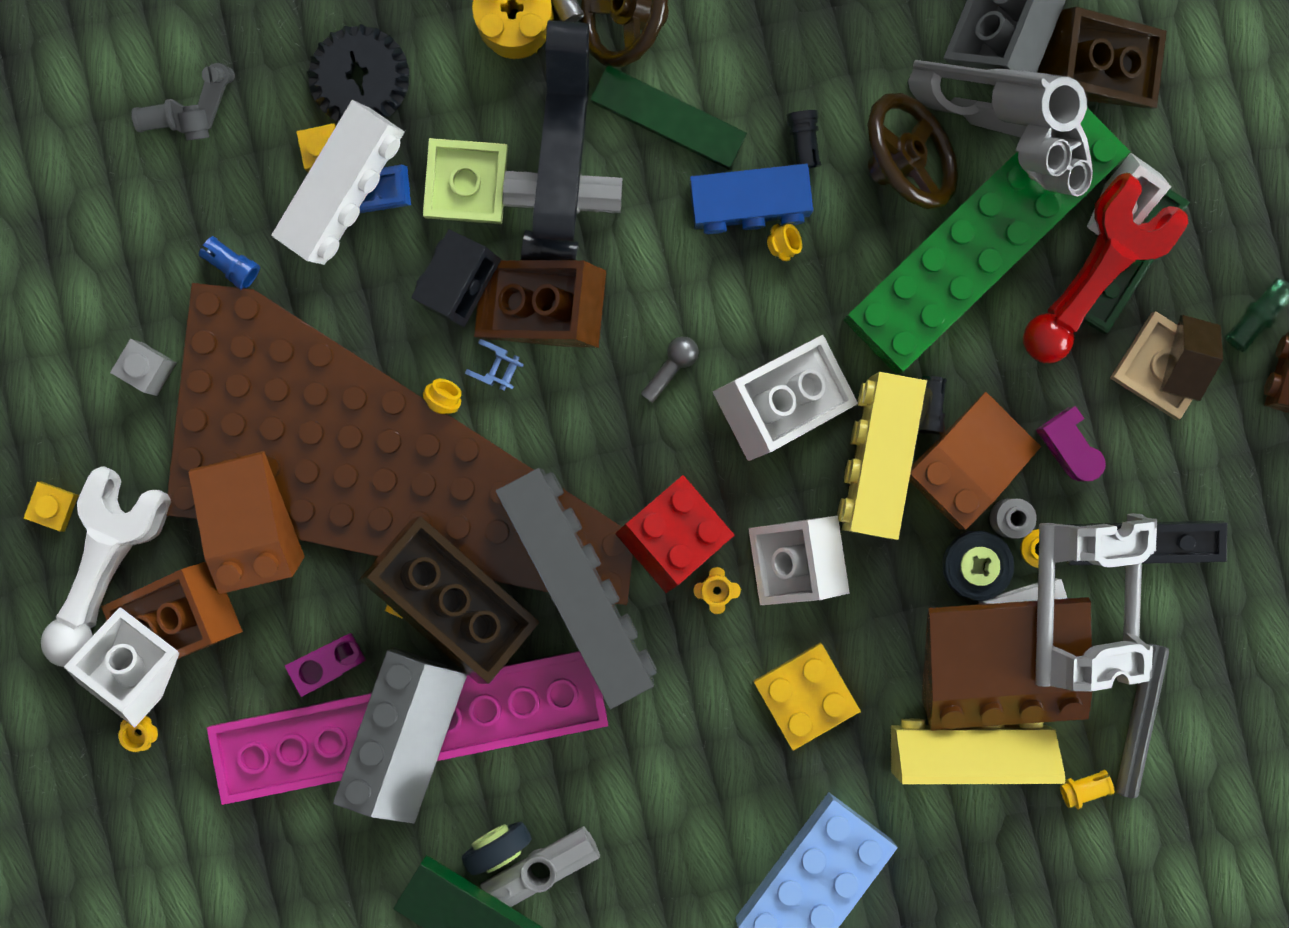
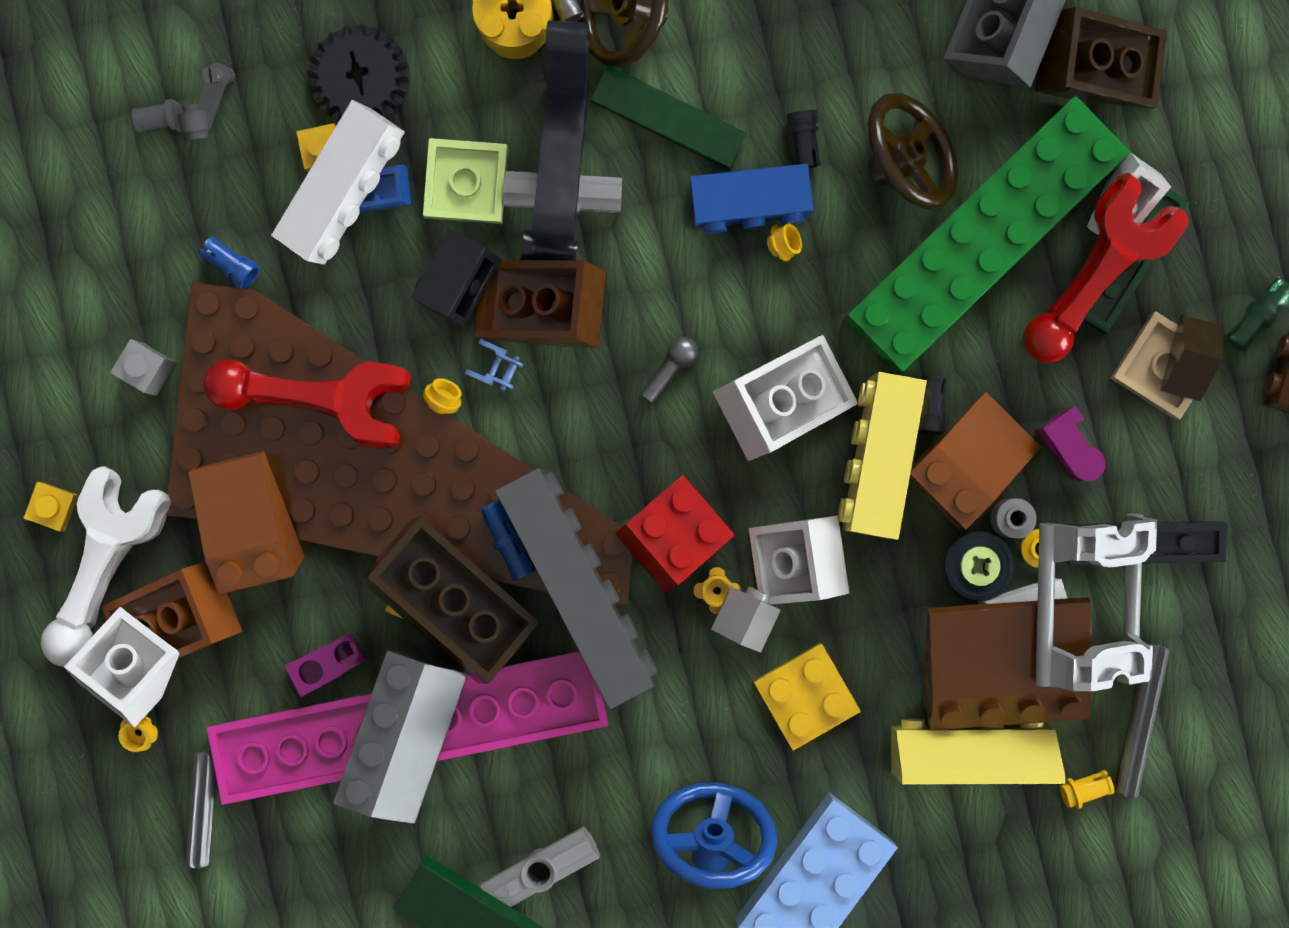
(200, 810): none -> dark grey axle
(232, 385): none -> red piece
(496, 848): black wheel -> none
(507, 540): none -> blue pin
(713, 838): none -> blue piece
(746, 618): none -> light grey brick
(1024, 104): light grey panel -> none

